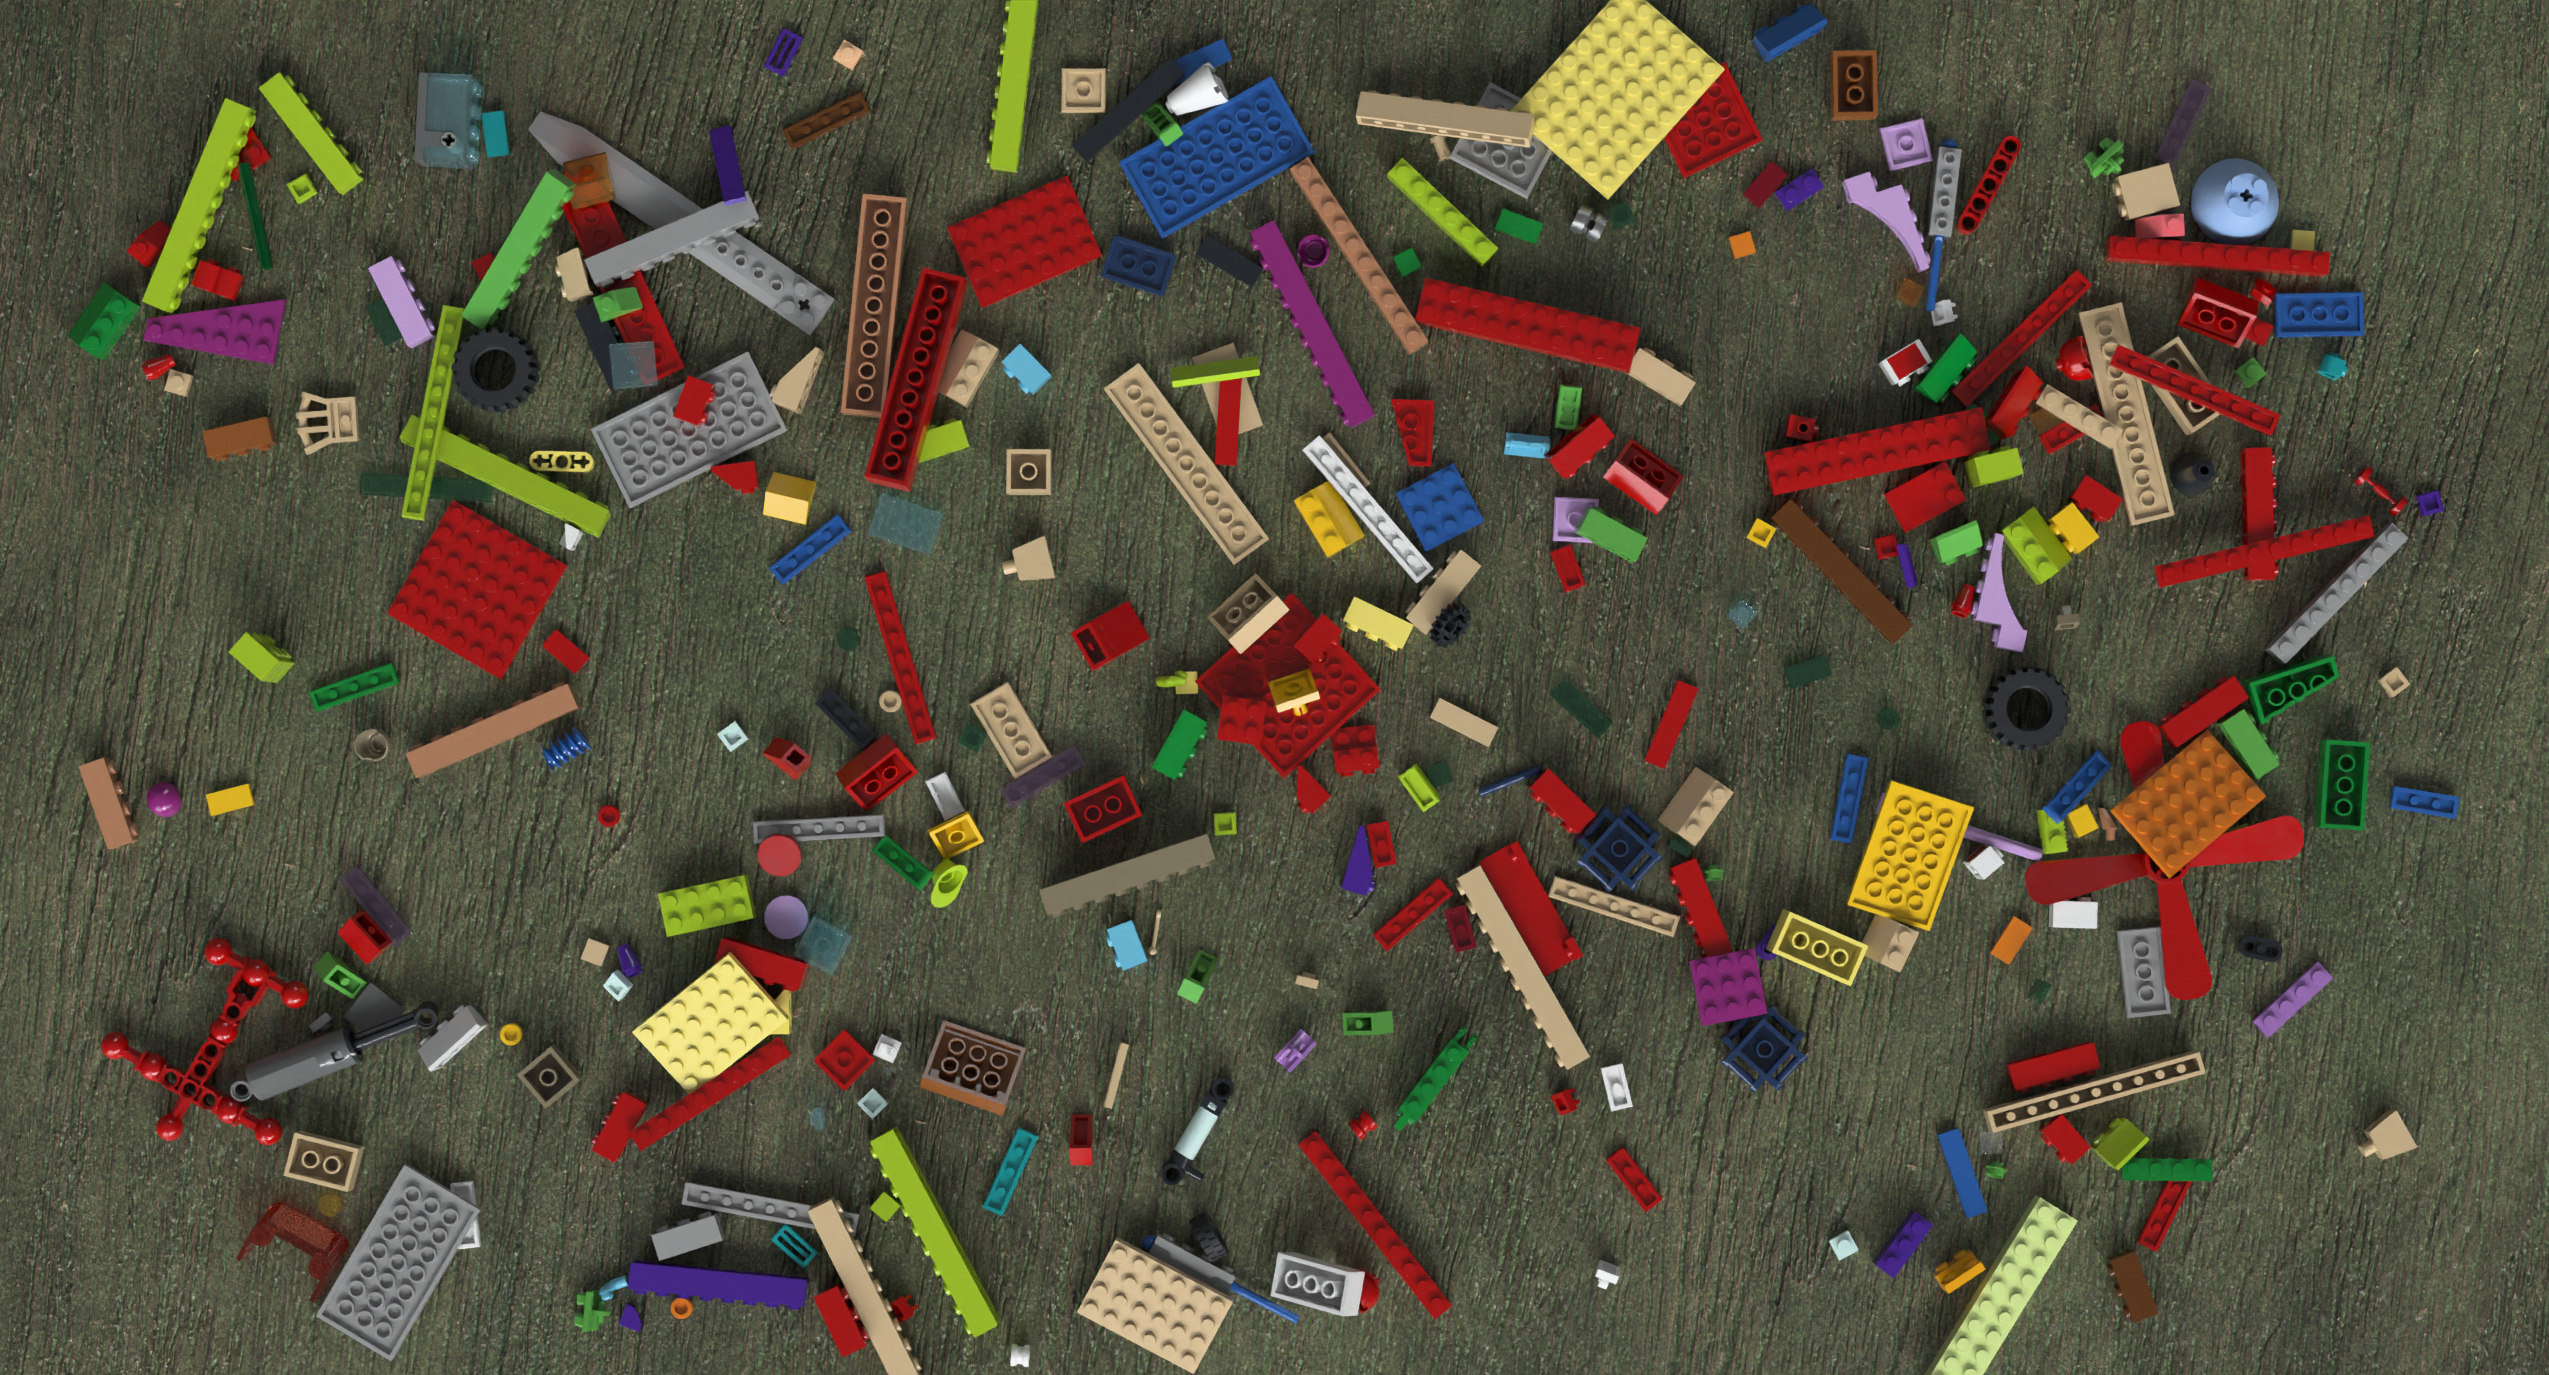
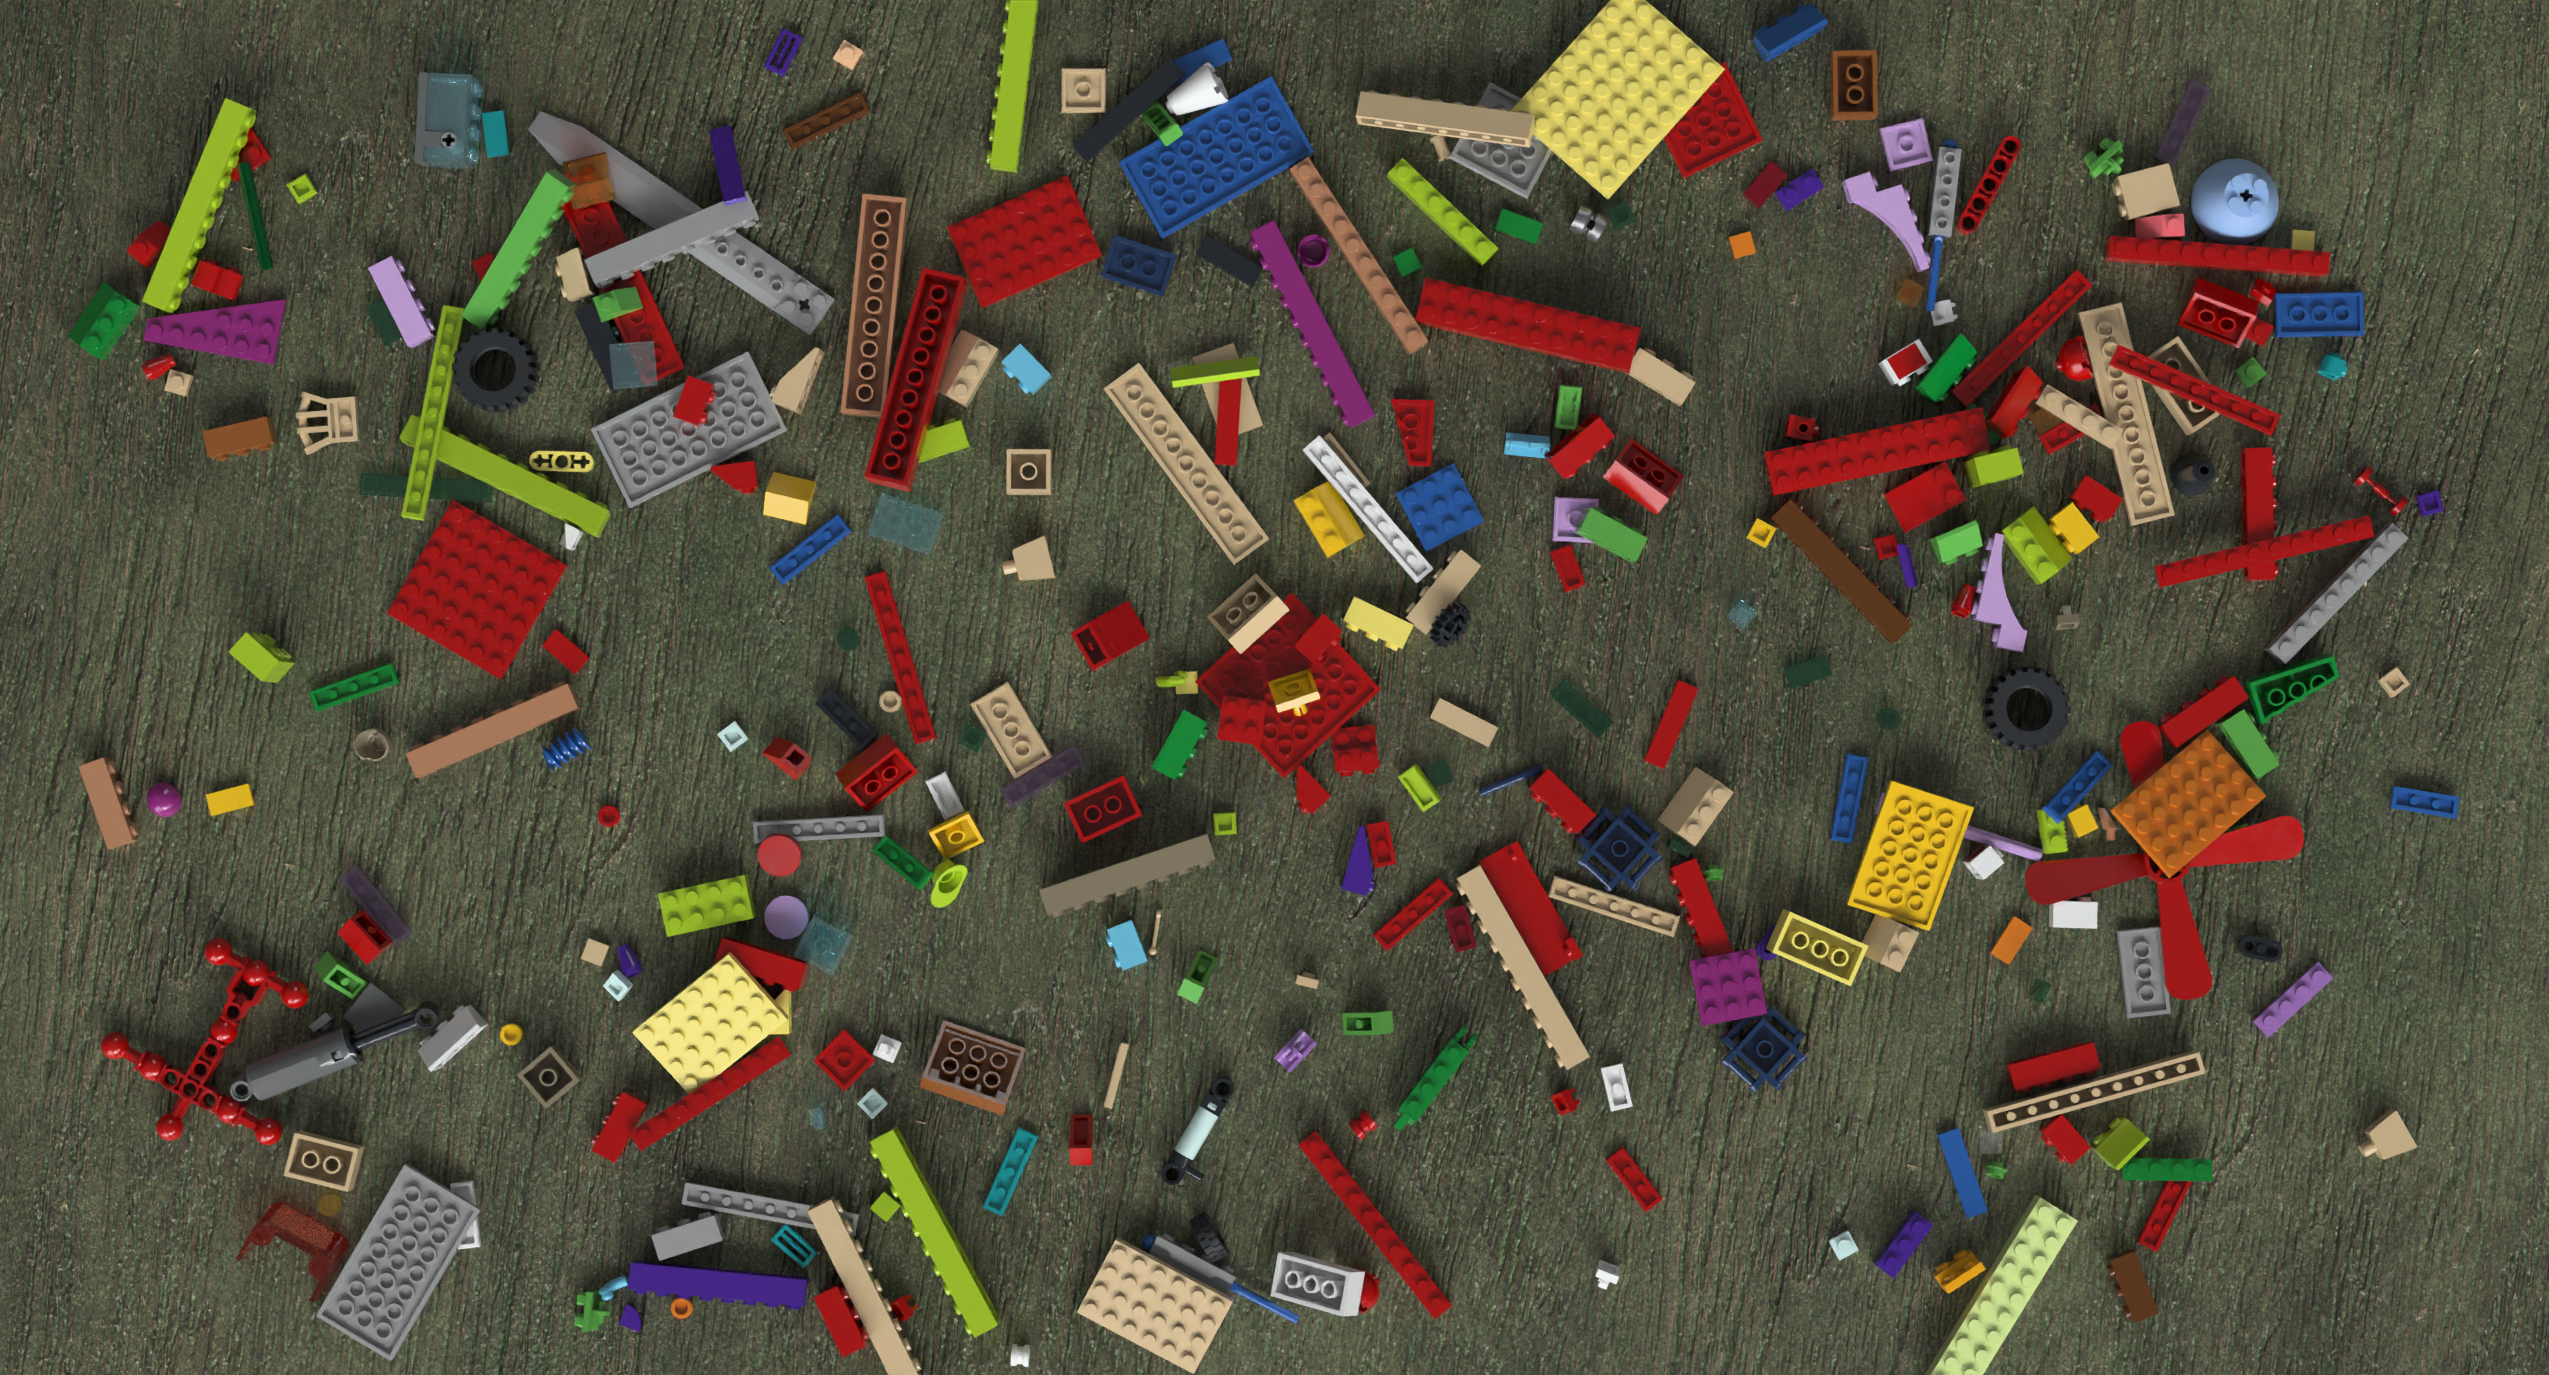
(311, 133): lime brick -> none
(2341, 784): green brick -> none

